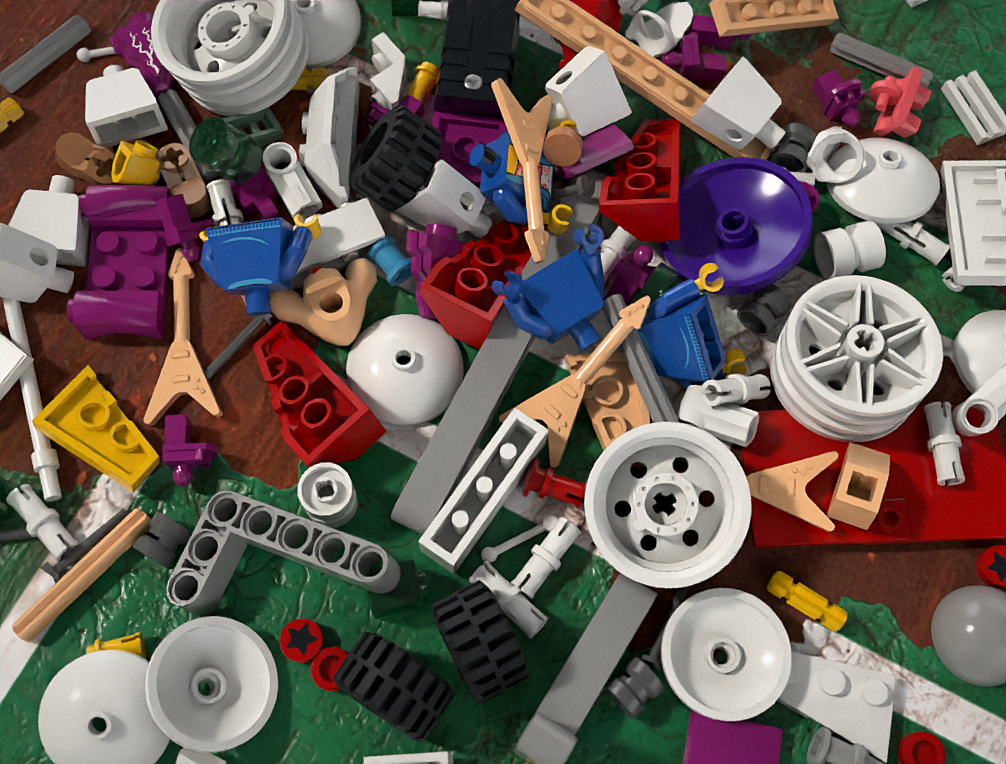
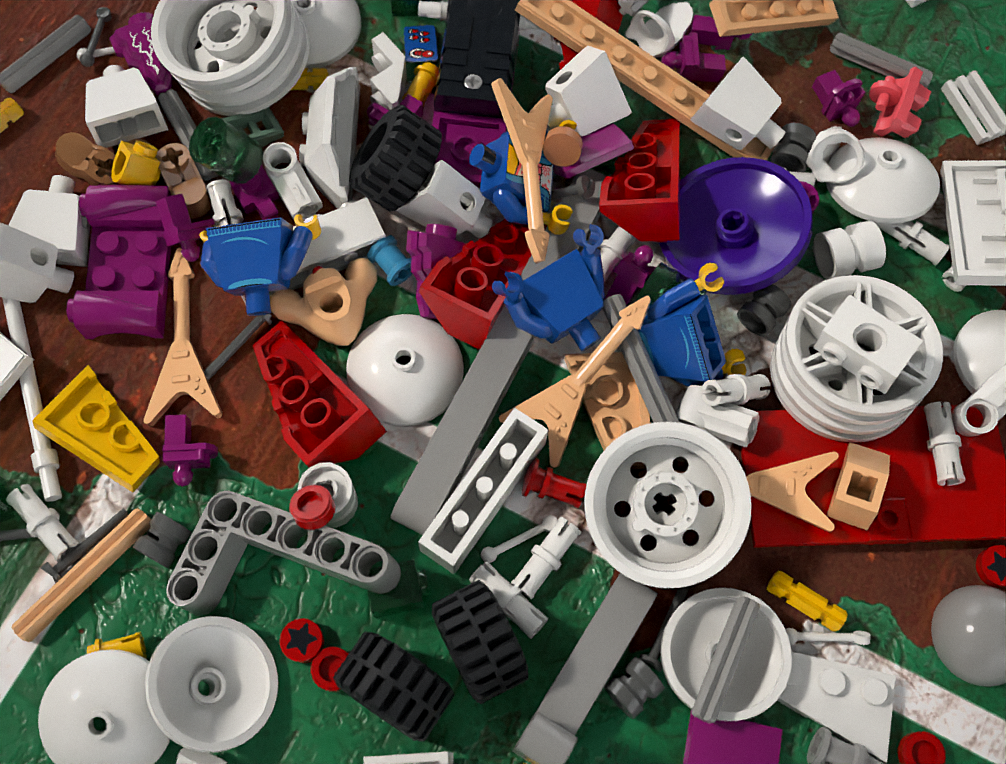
(103, 15): none -> dark grey hinge
(312, 507): none -> red tile
(420, 43): none -> blue sticker
(725, 659): none -> light grey axle
(857, 637): none -> white hinge
(859, 323): none -> white brick

